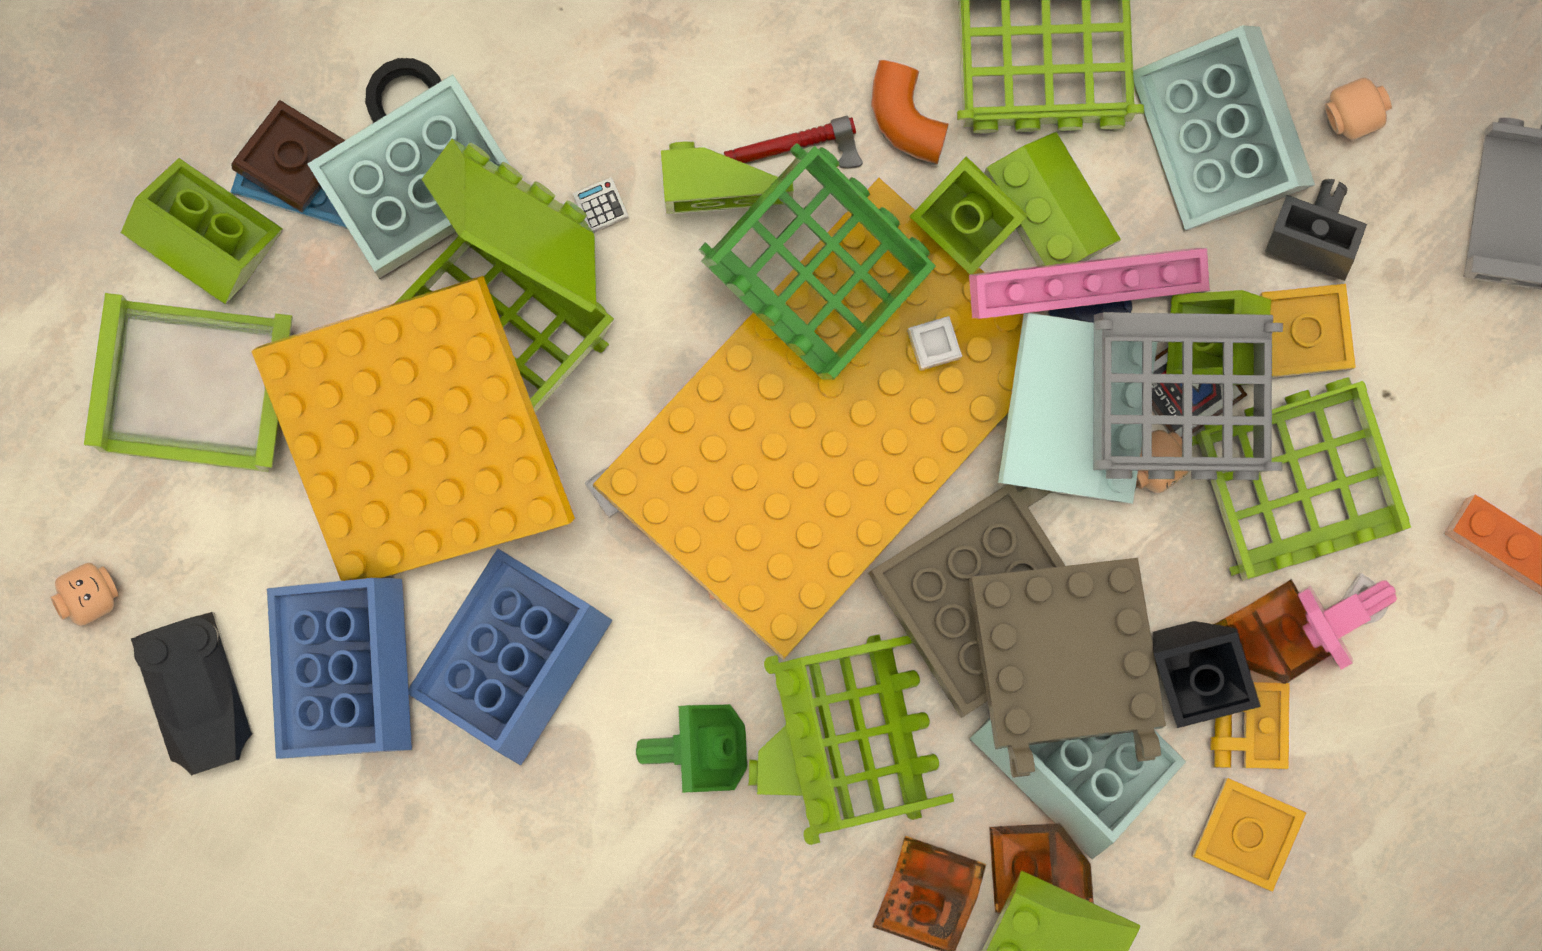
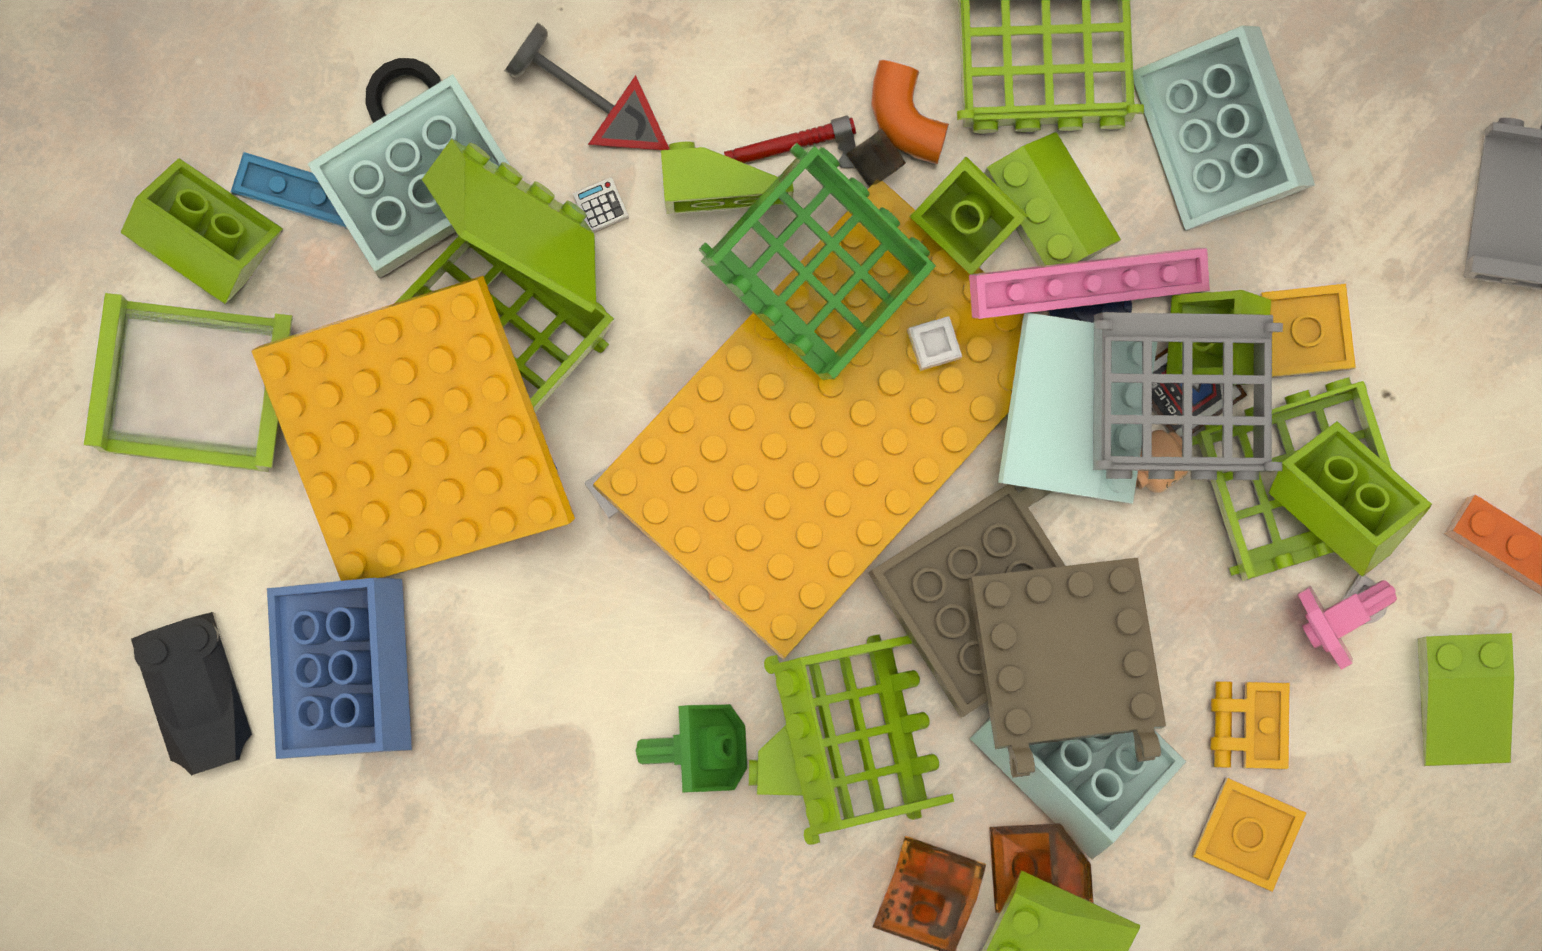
(84, 594): light nougat head -> none
(280, 155): reddish brown tile -> none
(509, 656): medium blue slope -> none
(628, 122): none -> dark grey piece
(876, 158): none -> clear smoke brick
(1204, 672): black slope -> none
(1274, 634): clear orange slope -> none
(1317, 232): dark grey brick -> none
(1348, 498): none -> lime slope
(1358, 108): light nougat head -> none
(1466, 698): none -> lime slope

